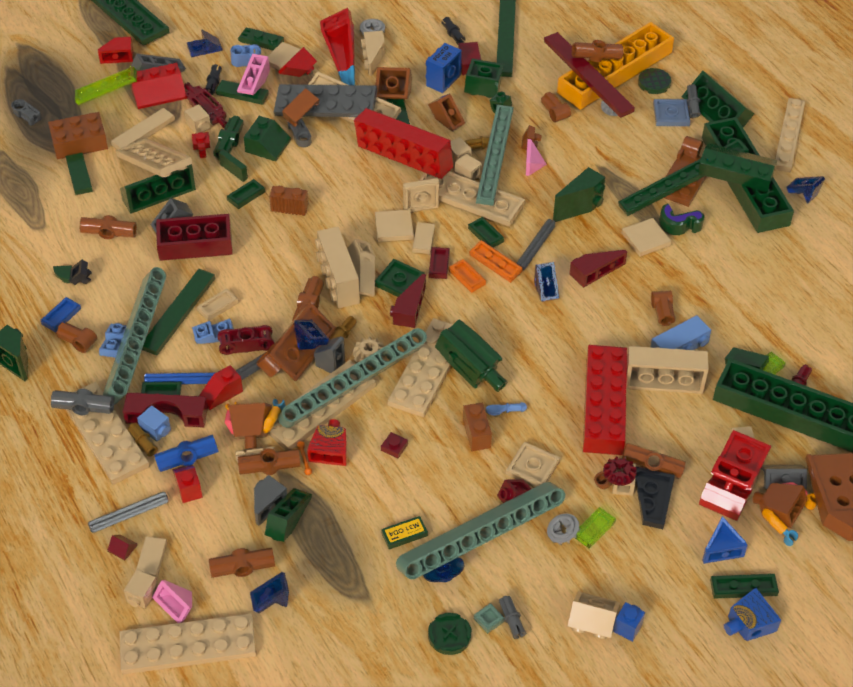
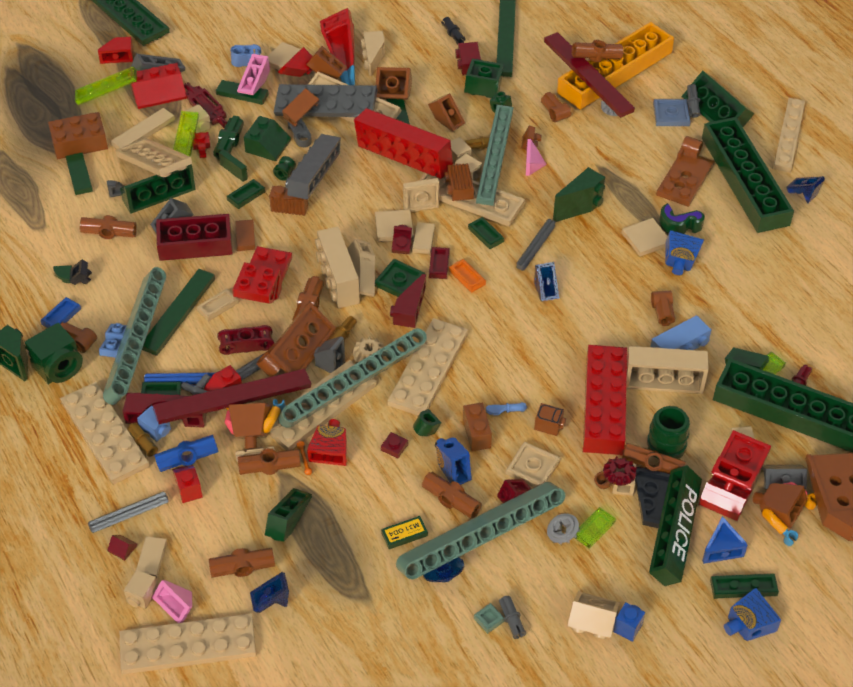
(28, 112): dark grey piece -> none
(54, 354): none -> dark green piece
(82, 402): dark grey piece -> none
(114, 188): none -> dark grey tile
(186, 132): none -> clear neon green tile
(198, 388): none -> dark grey piece
(206, 45): clear blue slope -> none
(208, 333): medium blue slope -> none
(213, 79): black pin -> none
(232, 395): none -> dark red tile
(245, 235): none -> dark orange tile
(260, 38): dark green hinge -> none
(263, 276): none -> red piece
(266, 496): dark grey slope -> none
(283, 171): none -> dark green wheel
(309, 335): clear blue slope -> none
(313, 166): none -> dark grey brick
(326, 63): none -> dark orange hinge
(376, 24): light grey gear -> none
(401, 239): none -> dark red bracket
(426, 423): none -> dark green plate
(443, 68): blue brick -> none
(449, 634): dark green tile -> none
(451, 495): none -> dark orange piece
(452, 453): none -> blue torso
(460, 182): none -> dark orange brick
(470, 355): dark green piece -> none
(495, 261): orange tile -> none
(549, 419): none -> dark orange brick
(596, 265): dark red slope -> none
(654, 80): tile -> none
(668, 184): dark green tile -> none
(669, 432): none -> dark green piece
(675, 526): none -> dark green brick
(681, 251): none -> blue torso
(737, 167): dark green slope -> none

